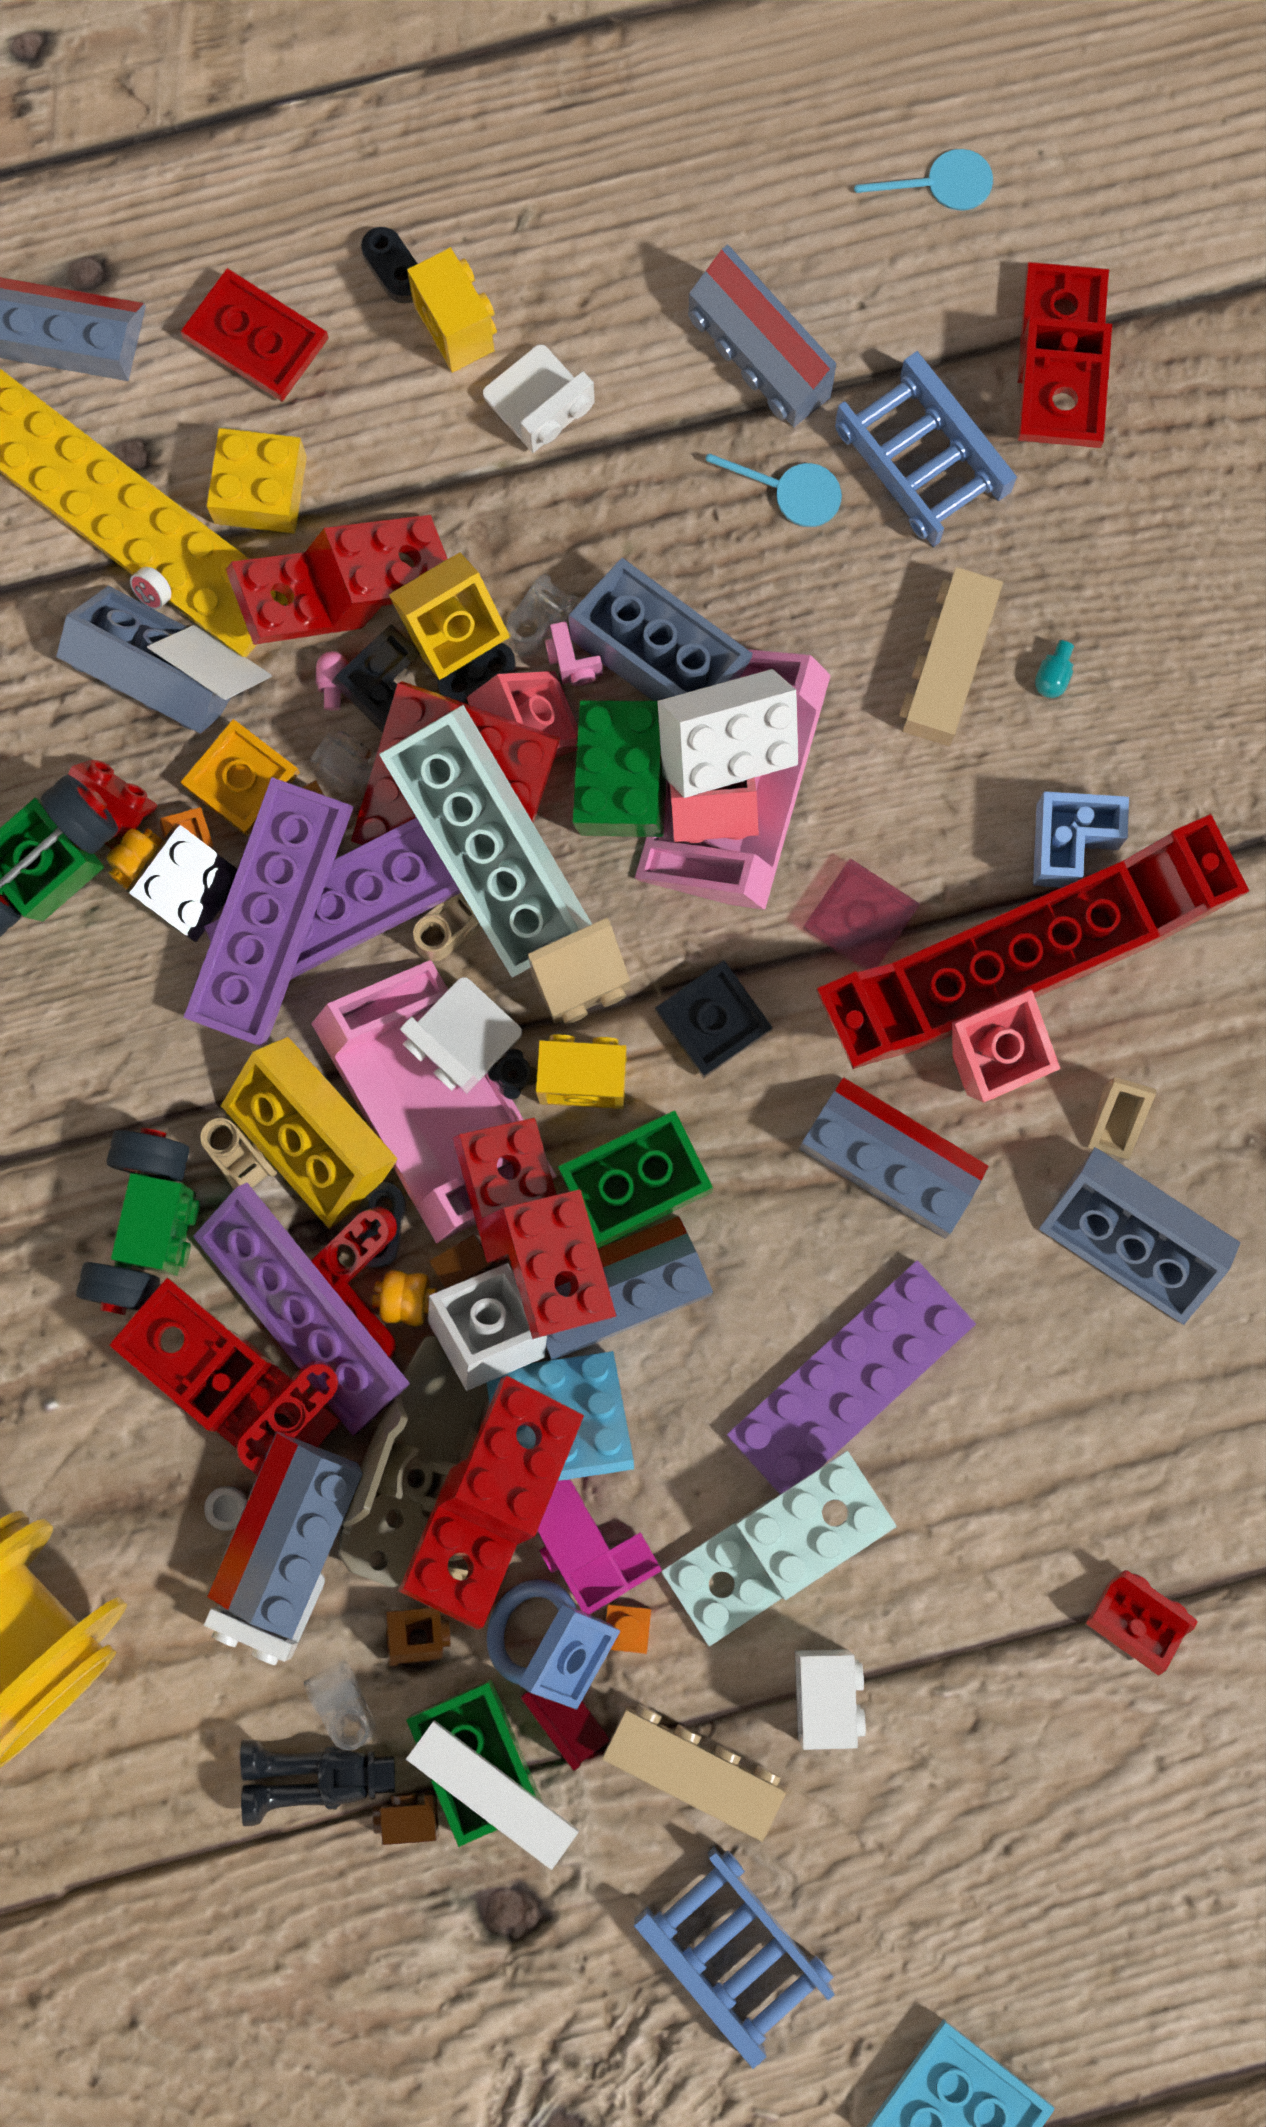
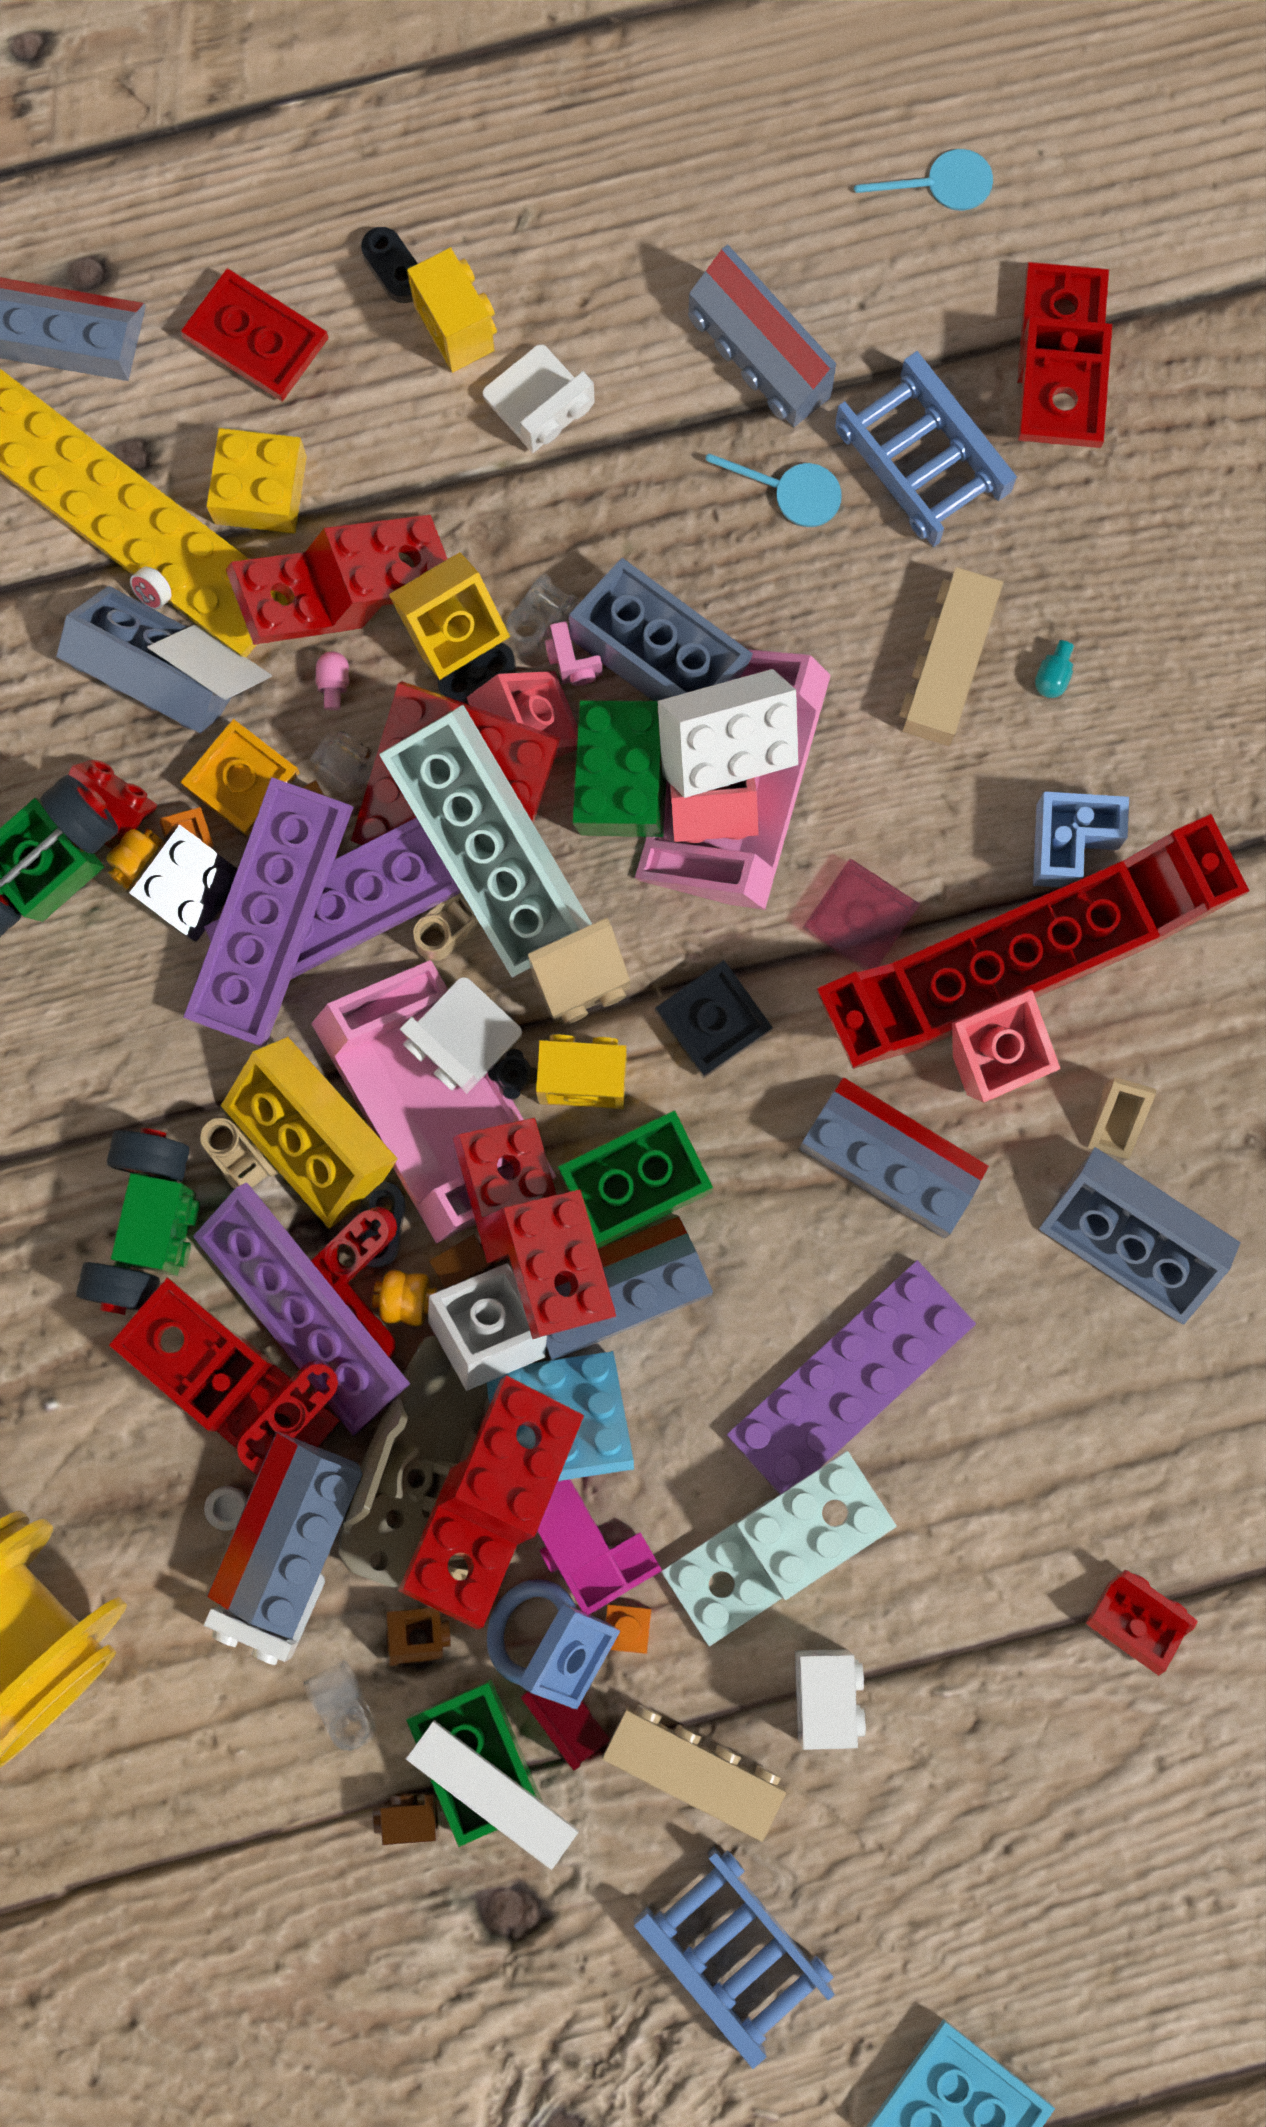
(341, 1779): black piece -> none
(371, 674): black plate -> none

